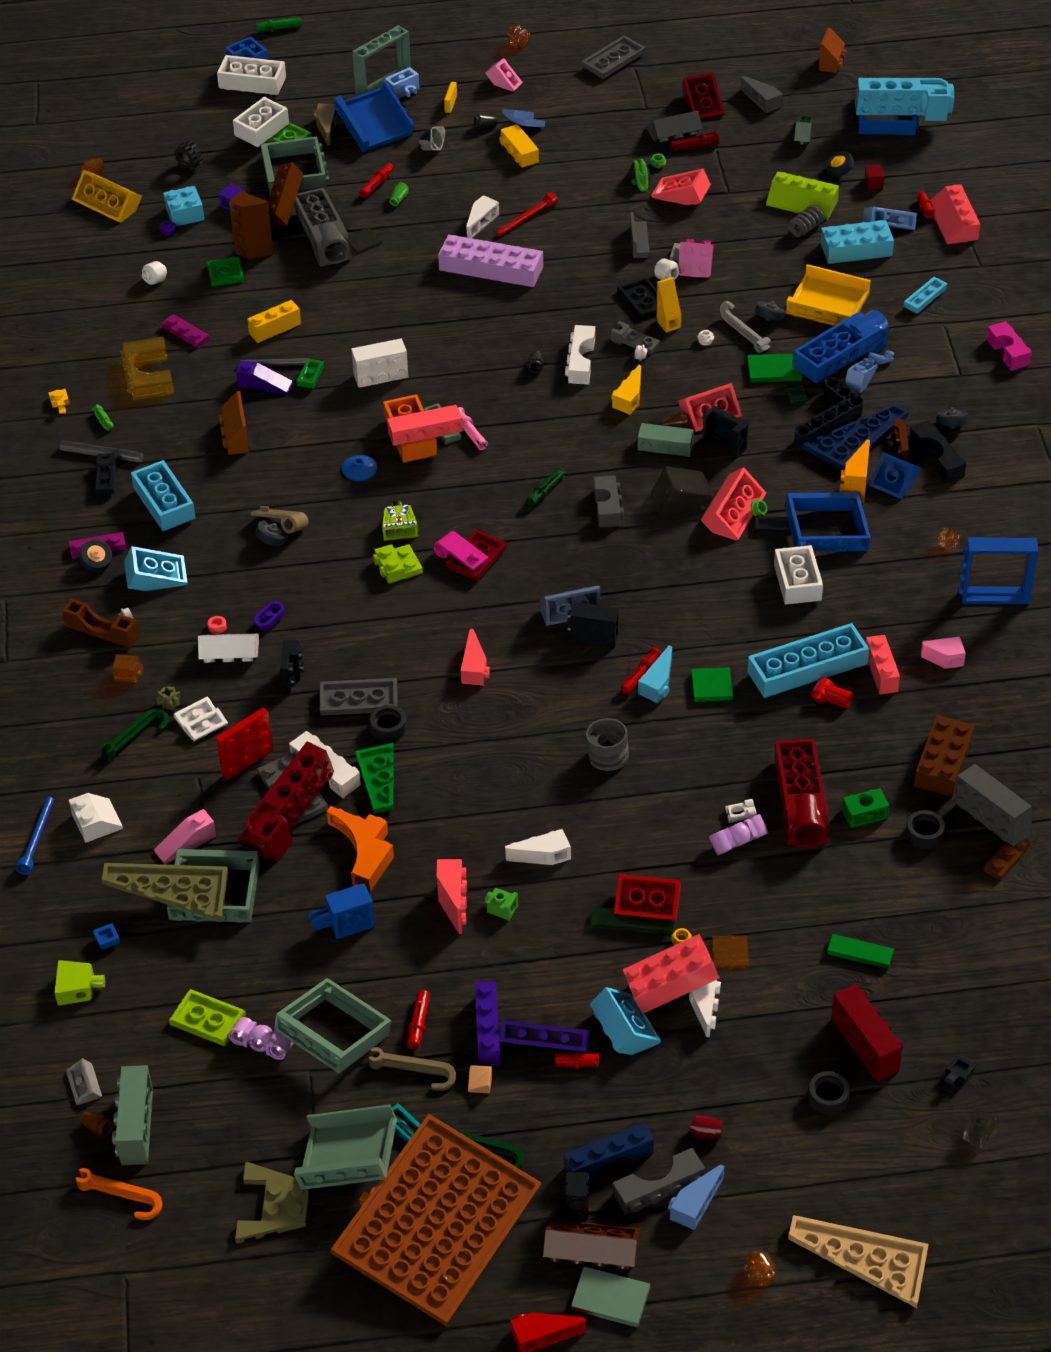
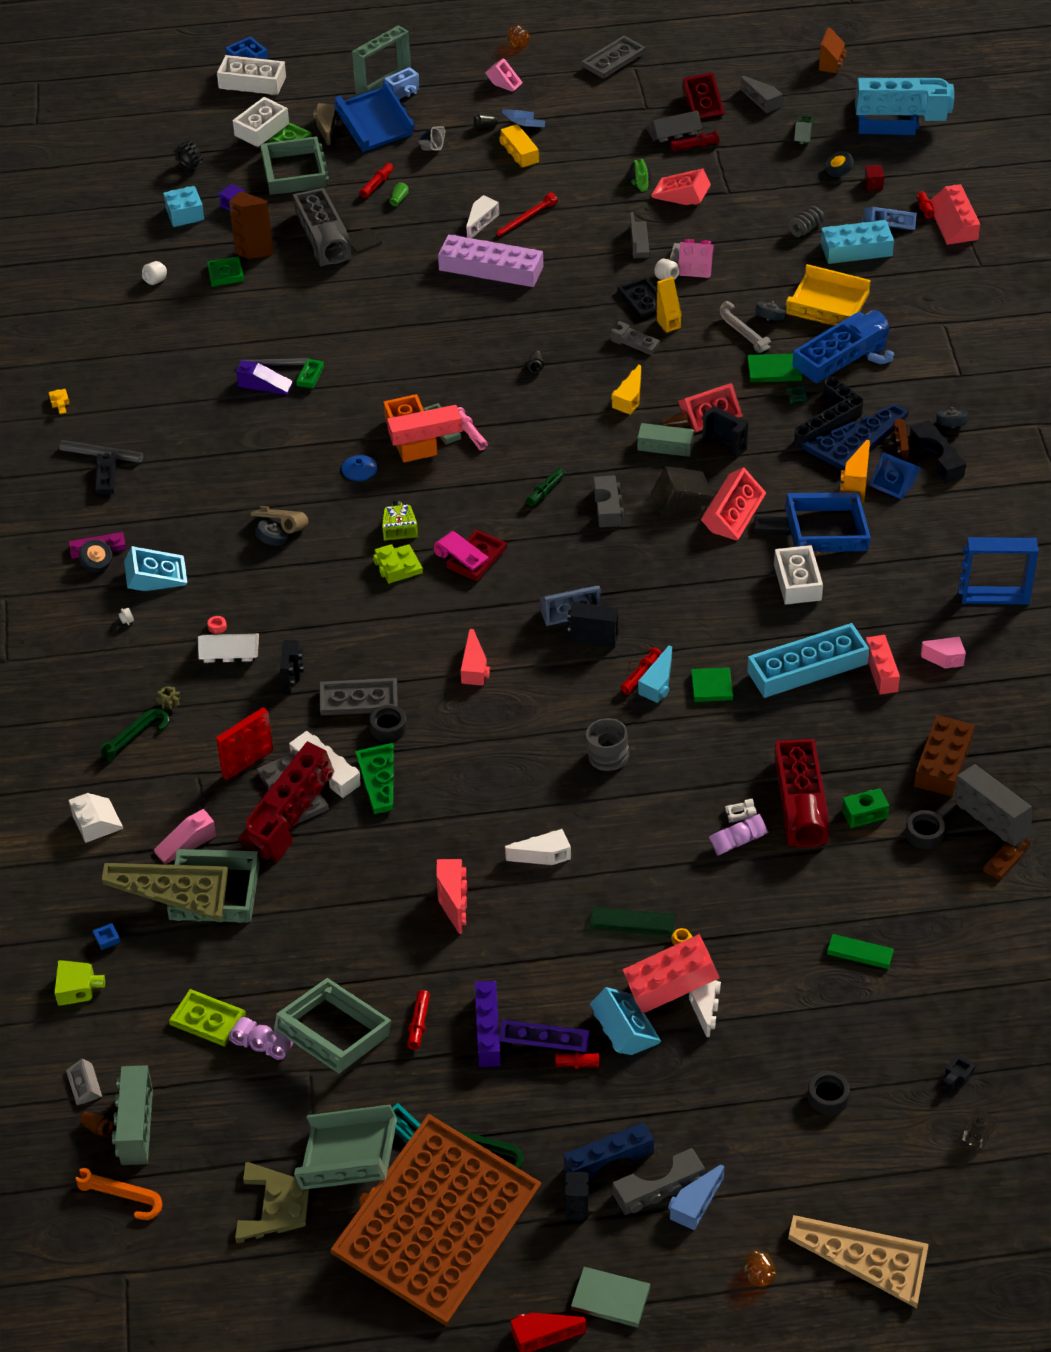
(25, 863): blue piece -> none
(82, 618): reddish brown arch -> none
(94, 166): clear orange brick -> none
(102, 417): bright green axle -> none
(106, 197): yellow slope -> none
(127, 668): clear orange brick -> none
(141, 383): clear yellow arch -> none
(163, 495): medium azure brick -> none
(167, 228): dark purple plate -> none
(185, 331): magenta plate -> none
(200, 719): white slope -> none
(234, 426): dark orange slope -> none
(269, 616): dark purple plate -> none
(274, 321): yellow brick -> none
(278, 24): green pin -> none
(283, 194): reddish brown slope -> none
(345, 912): blue brick -> none
(368, 839): orange arch -> none
(380, 363): white brick -> none
(381, 1059): dark tan piece -> none
(450, 97): yellow tile -> none
(480, 1079): light nougat slope -> none
(501, 903): bright green brick -> none
(579, 367): white arch -> none
(591, 1243): reddish brown slope -> none
(640, 352): white plate -> none
(647, 897): red slope -> none
(658, 160): bright green plate -> none
(705, 337): white plate -> none
(706, 1127): dark red brick -> none
(730, 951): clear orange piece -> none
(758, 508): bright green plate -> none
(798, 193): lime slope -> none
(826, 691): red piece -> none
(861, 374): medium blue slope -> none
(866, 1032): dark red brick -> none
(925, 295): medium azure plate -> none
(948, 538): clear orange plant -> none
(1015, 351): dark pink arch -> none

